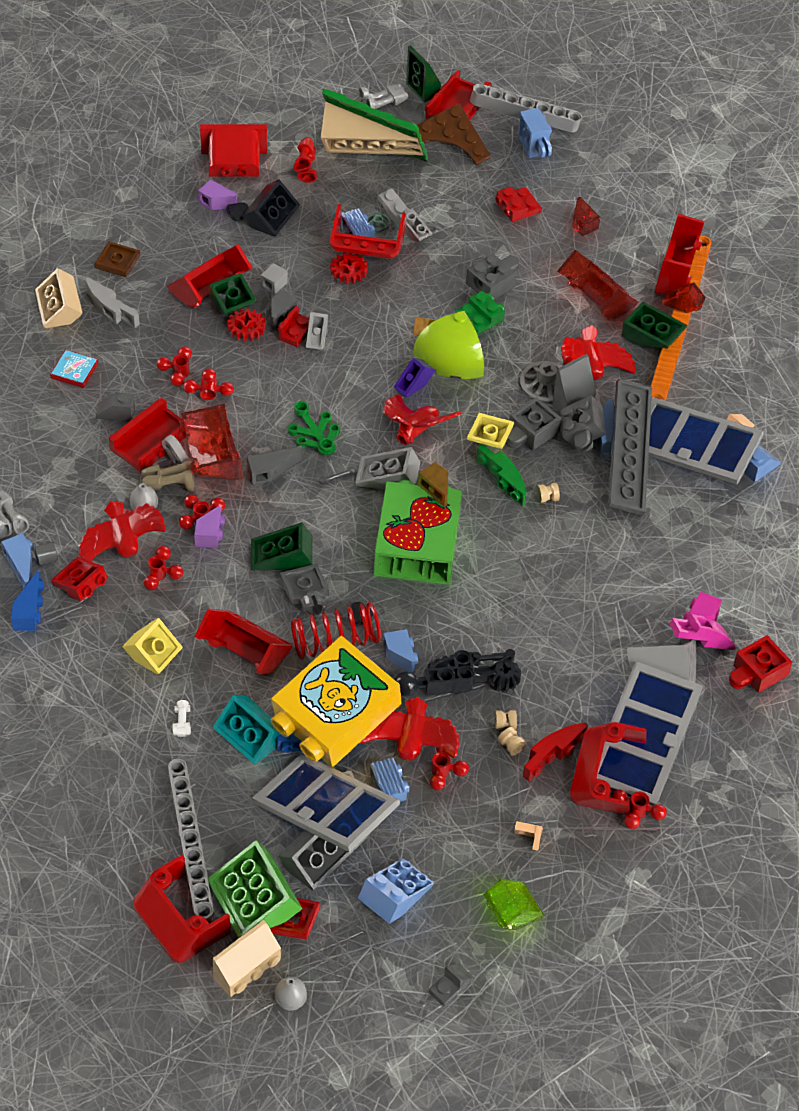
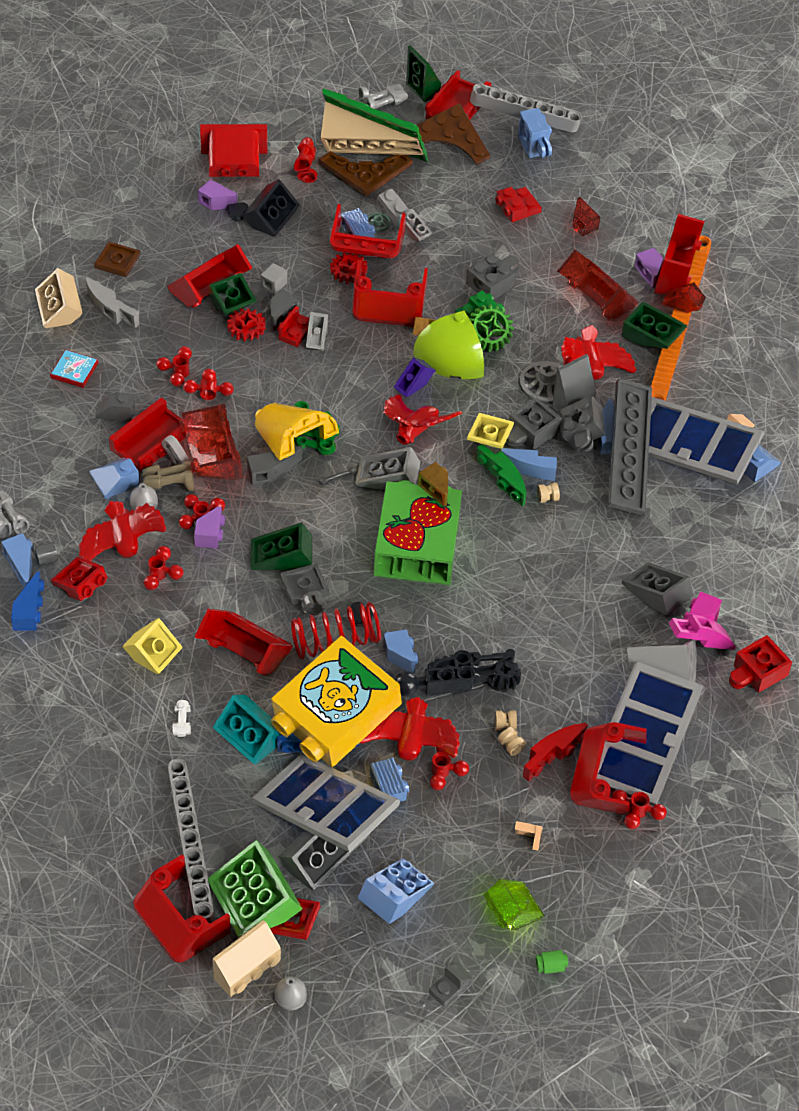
(116, 477): none -> medium blue slope
(282, 423): none -> yellow cone
(365, 175): none -> reddish brown plate
(387, 306): none -> red windscreen
(496, 329): none -> bright green gear
(531, 464): none -> medium blue slope
(551, 962): none -> bright green brick
(649, 265): none -> medium lavender slope
(659, 587): none -> dark grey slope

